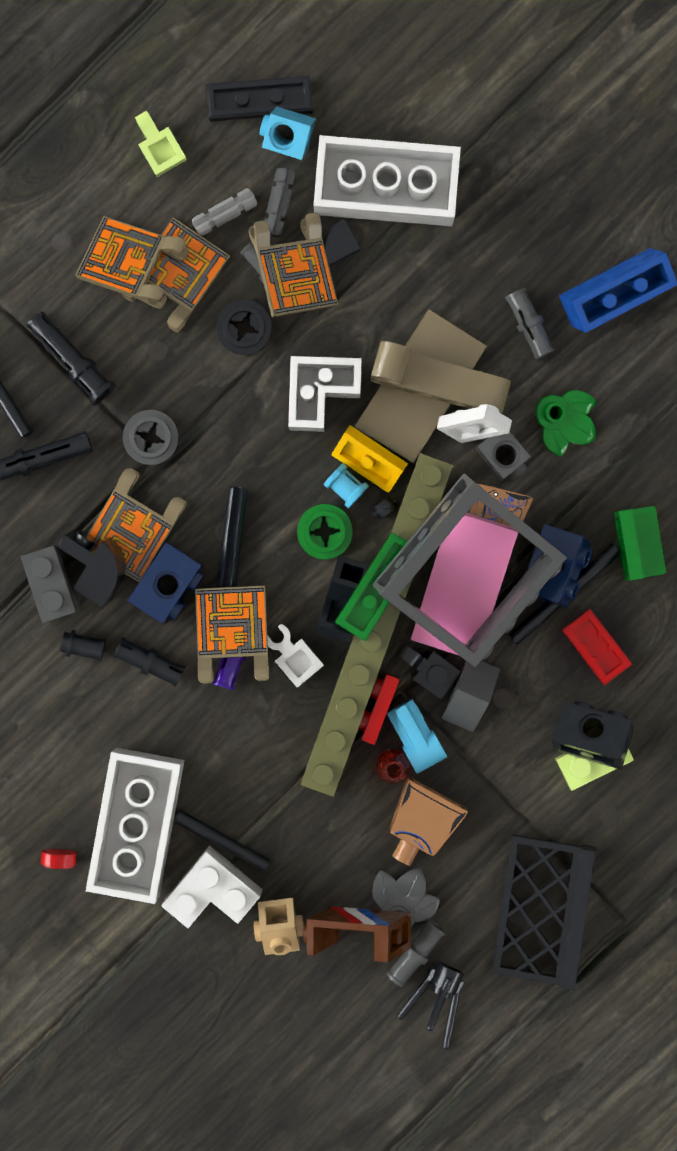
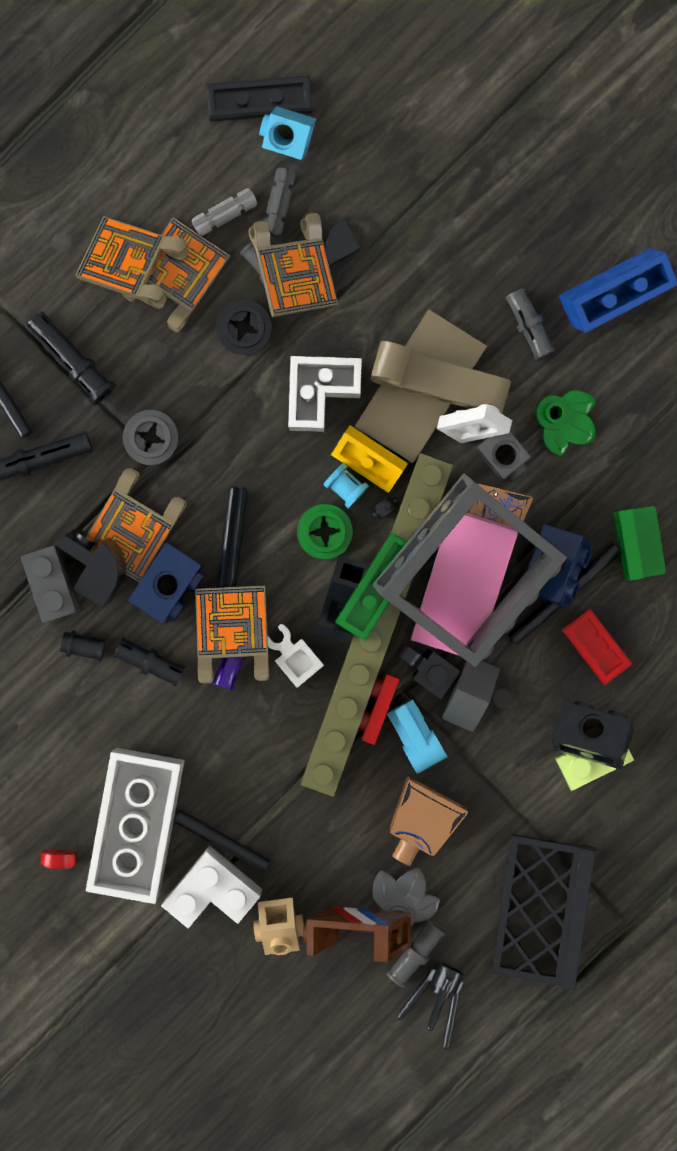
(160, 147): yellowish green plate -> none
(386, 180): white brick -> none
(392, 757): clear red cone -> none

